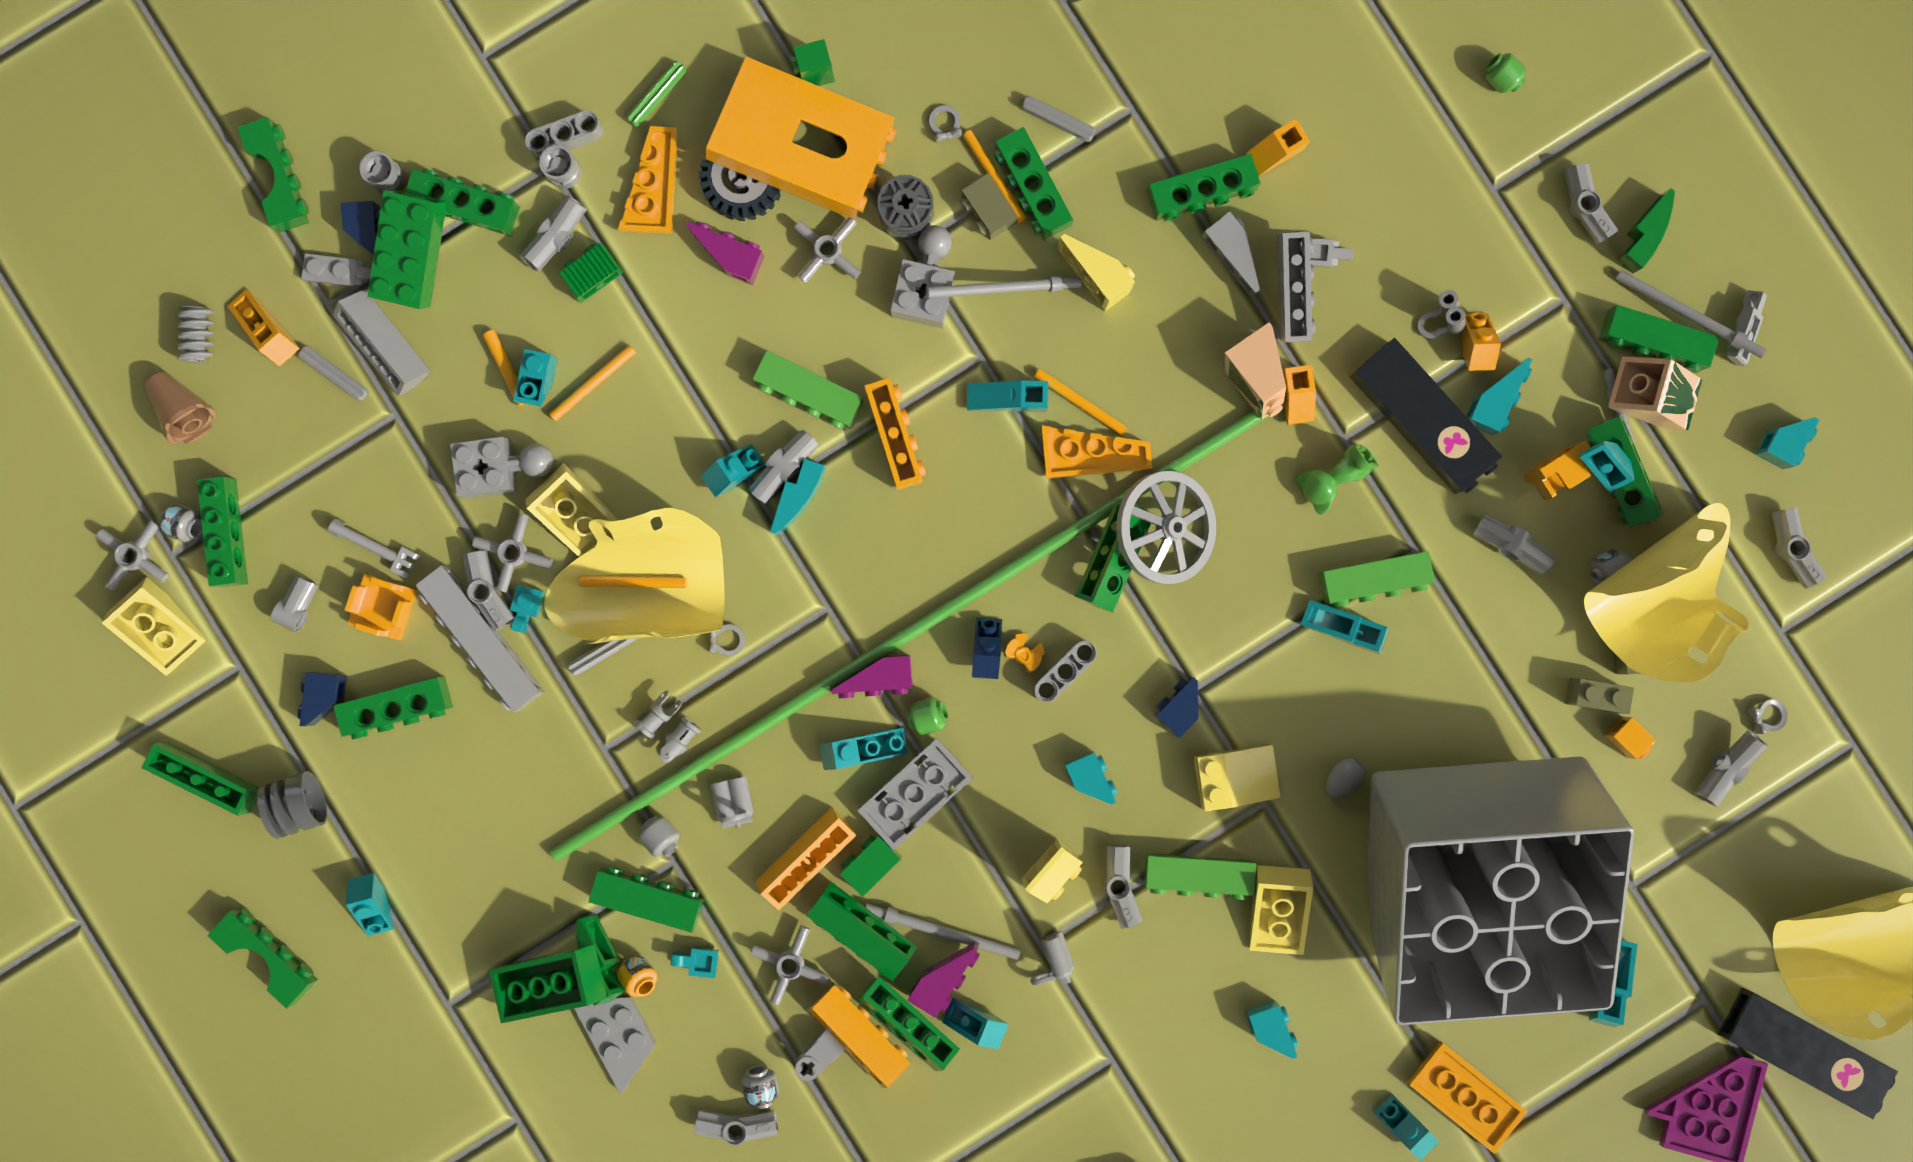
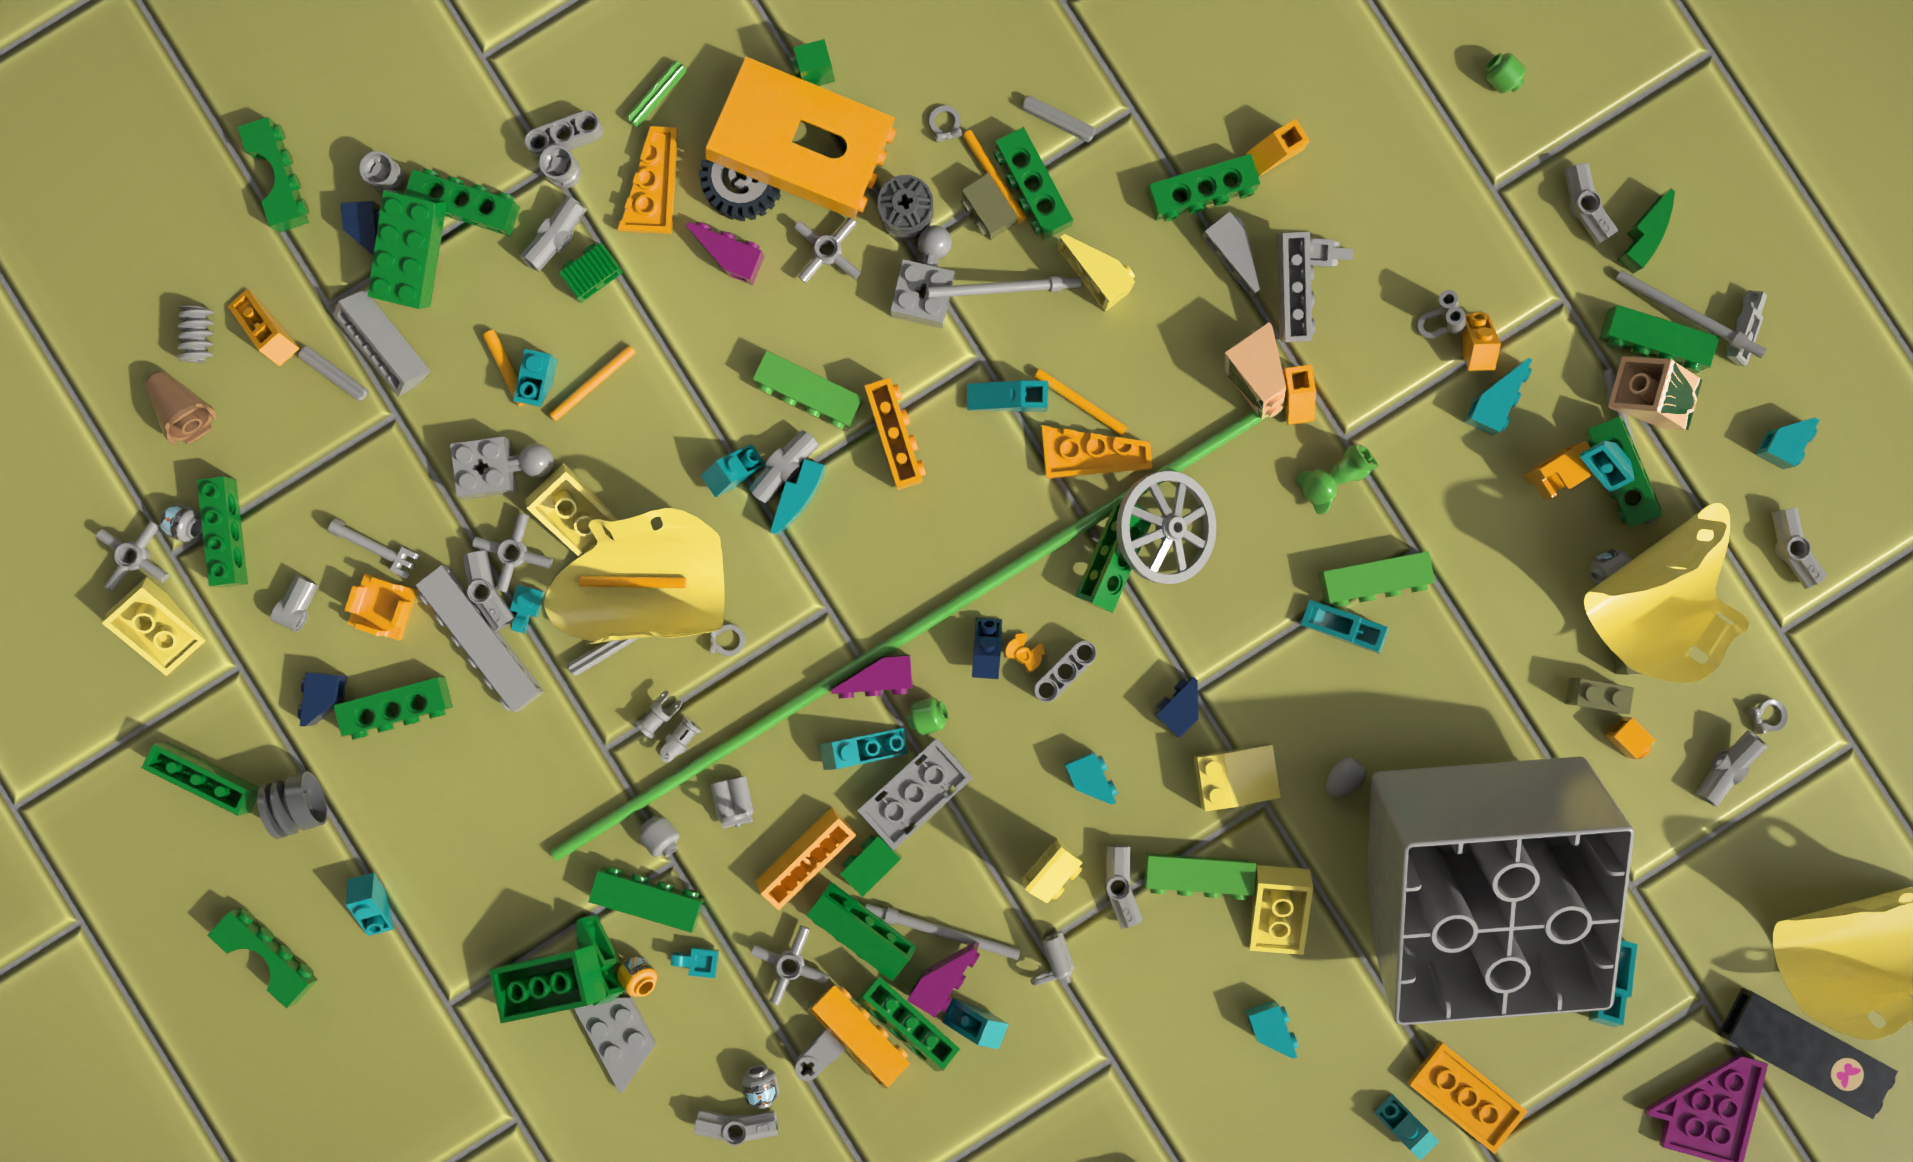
(334, 271): light grey hinge -> none
(1426, 417): black brick -> none
(1514, 544): light grey piece -> none

